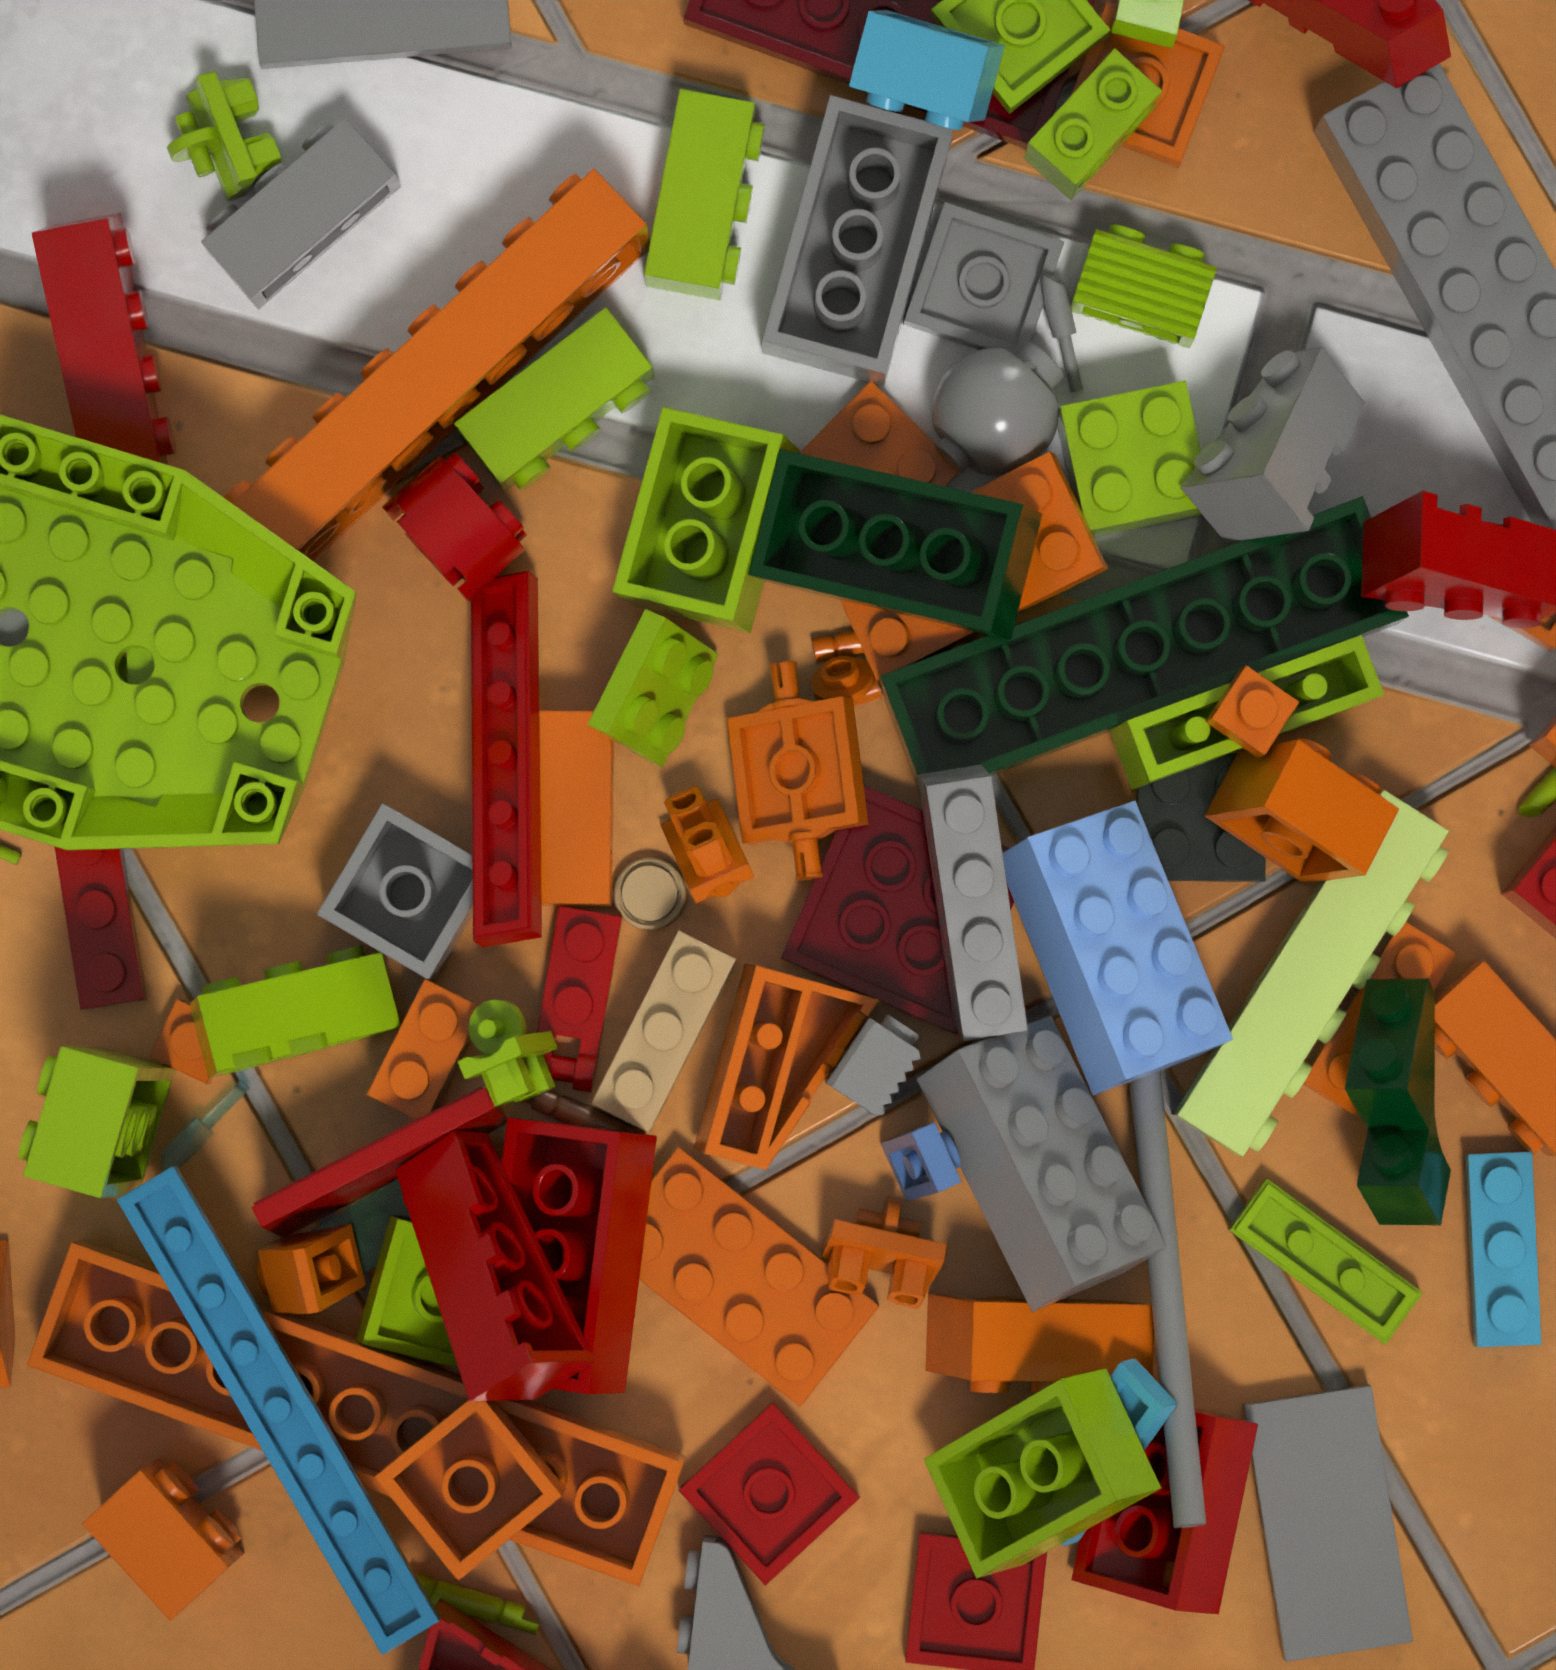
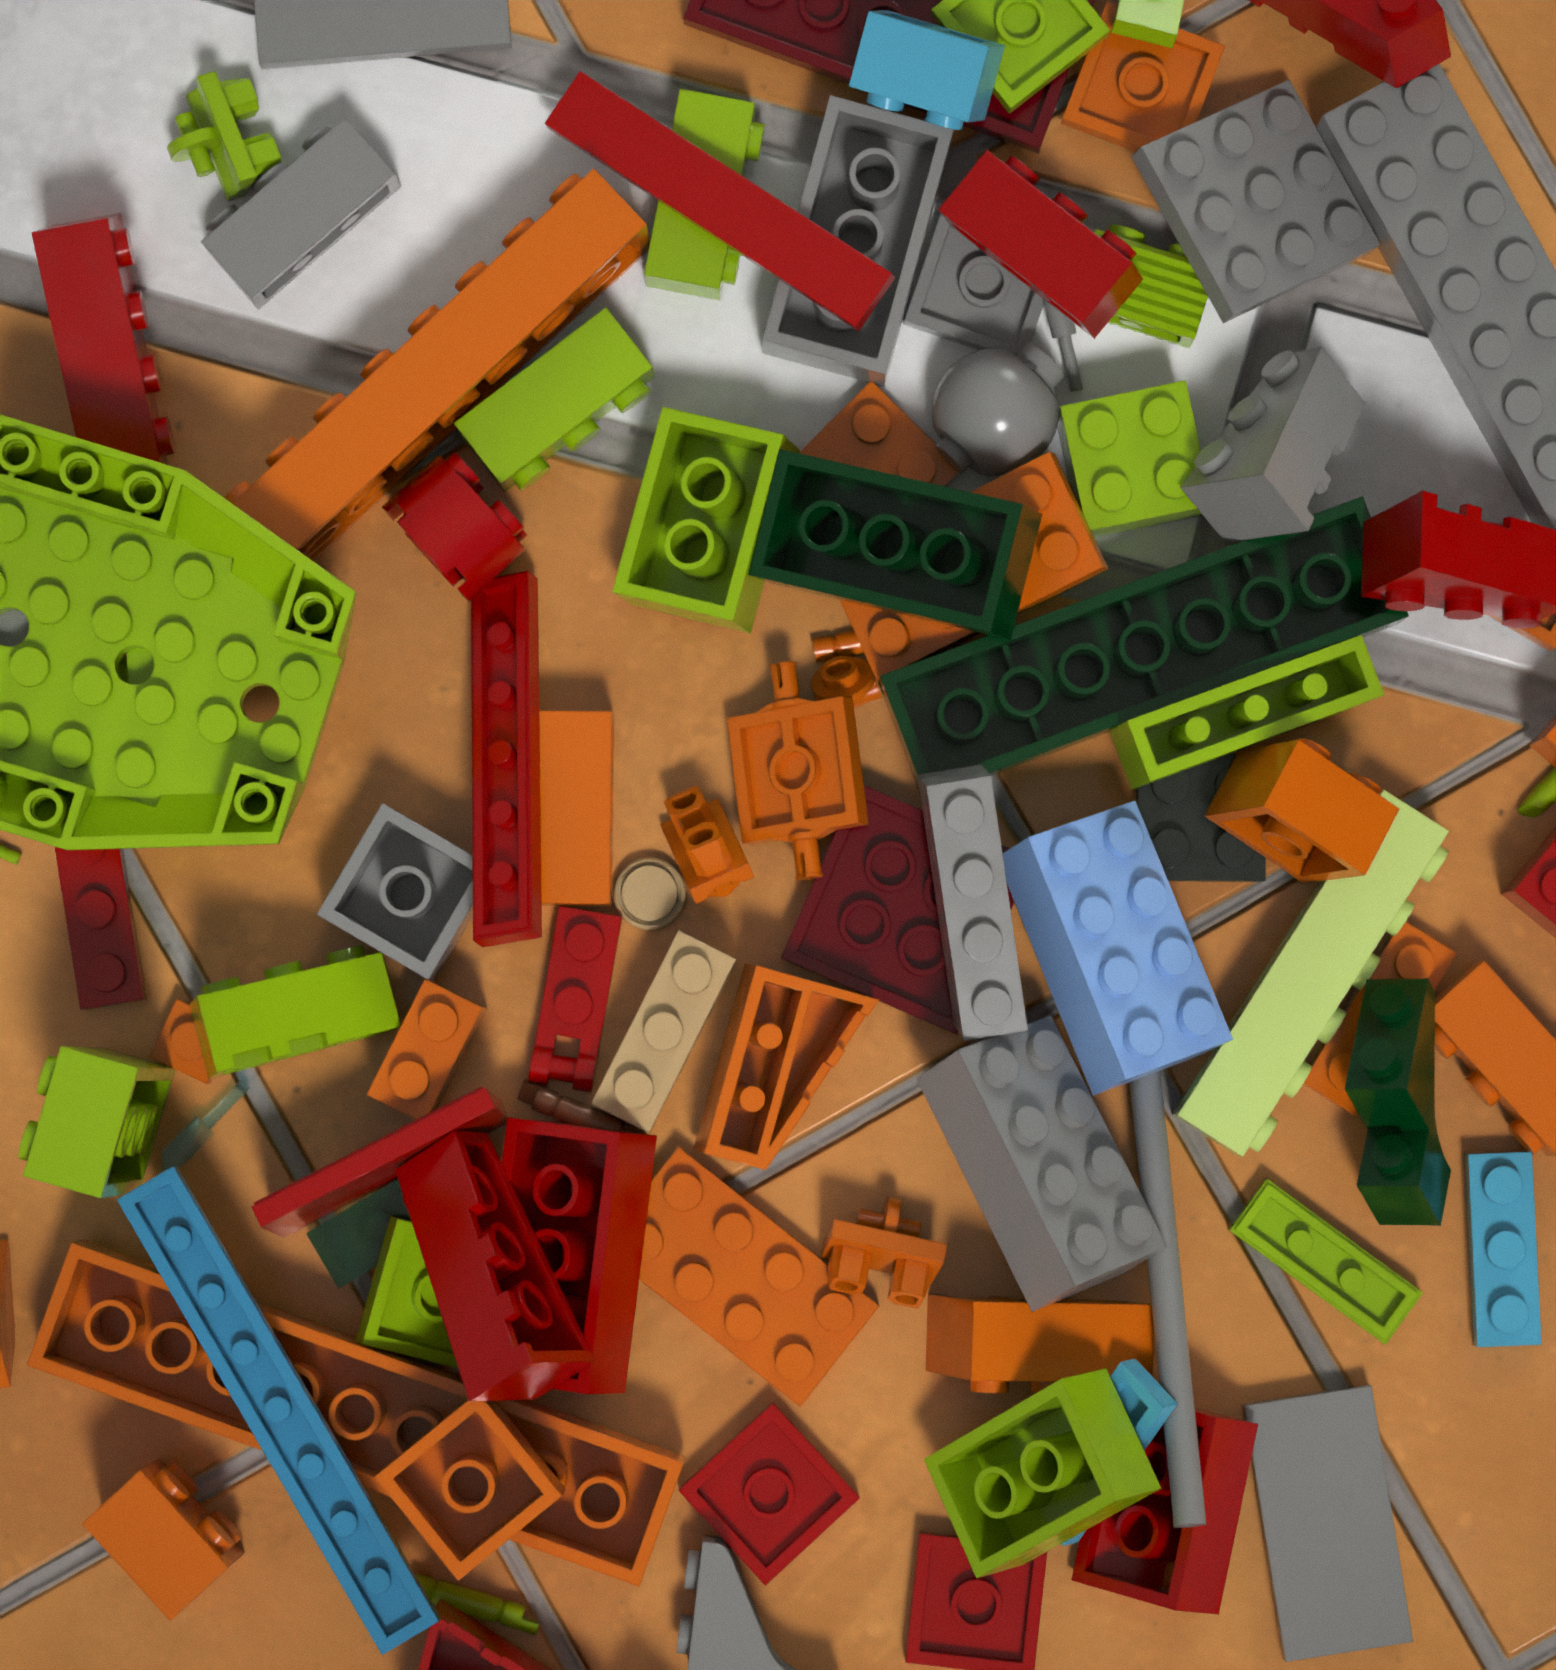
(310, 1270): orange slope -> none
(511, 1059): lime hips -> none
(654, 688): lime plate -> none
(720, 201): none -> red tile
(875, 1064): light grey brick -> none
(923, 1161): medium blue plate -> none
(1043, 241): none -> red brick
(1092, 124): lime brick -> none
(1252, 711): orange plate -> none
(1255, 200): none -> light grey plate

